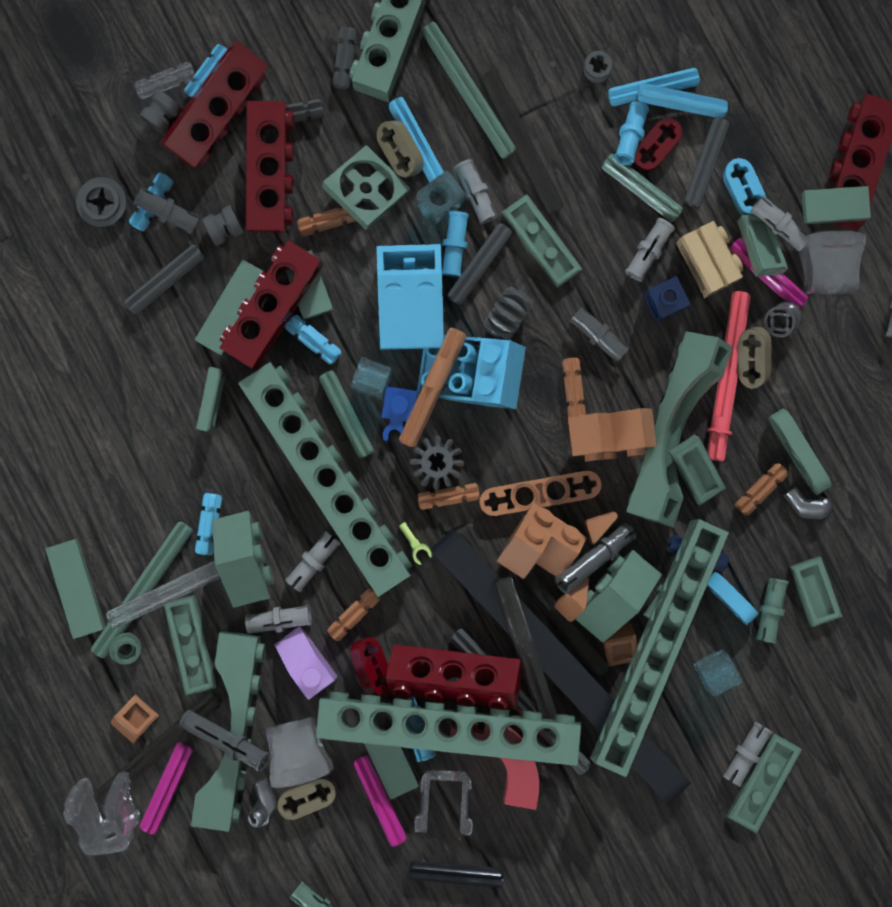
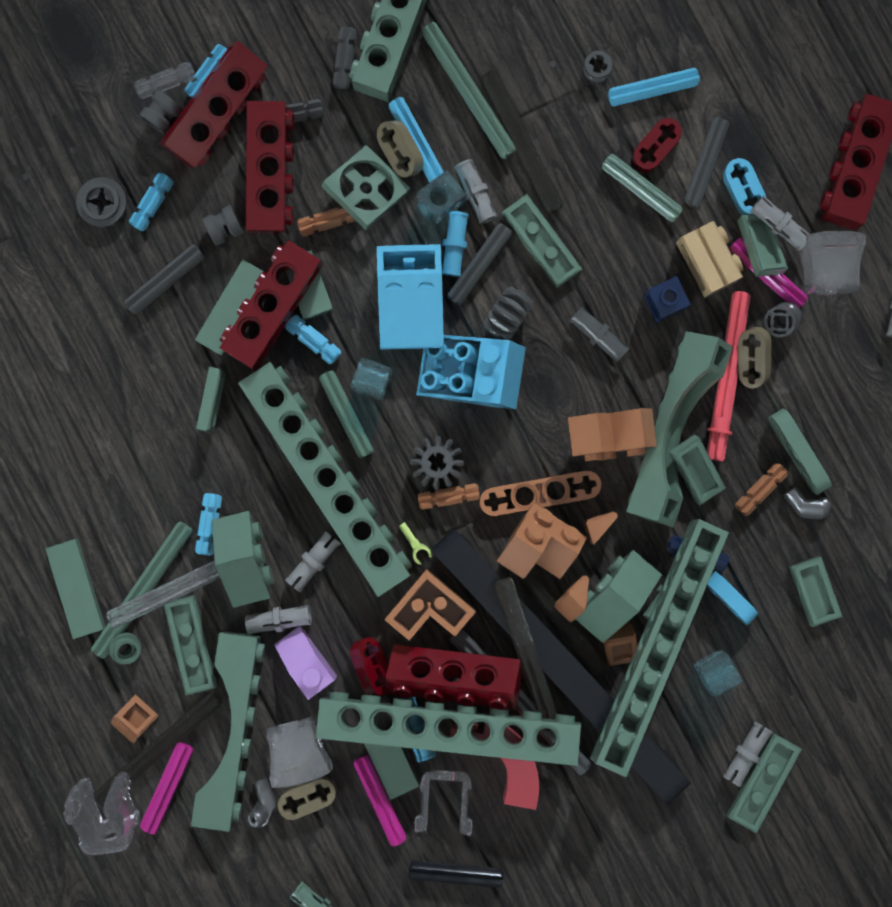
(165, 210): dark grey pin -> none
(235, 746): dark grey pin -> none
(353, 614): nougat axle -> none
(397, 408): blue plate -> none
(426, 599): none -> nougat brick
(432, 387): nougat axle -> none
(573, 387): nougat axle -> none
(605, 550): dark grey pin -> none
(631, 133): medium azure pin -> none
(660, 232): light grey pin -> none
(682, 101): medium azure axle -> none
(772, 610): sand green pin -> none
(836, 205): sand green tile -> none

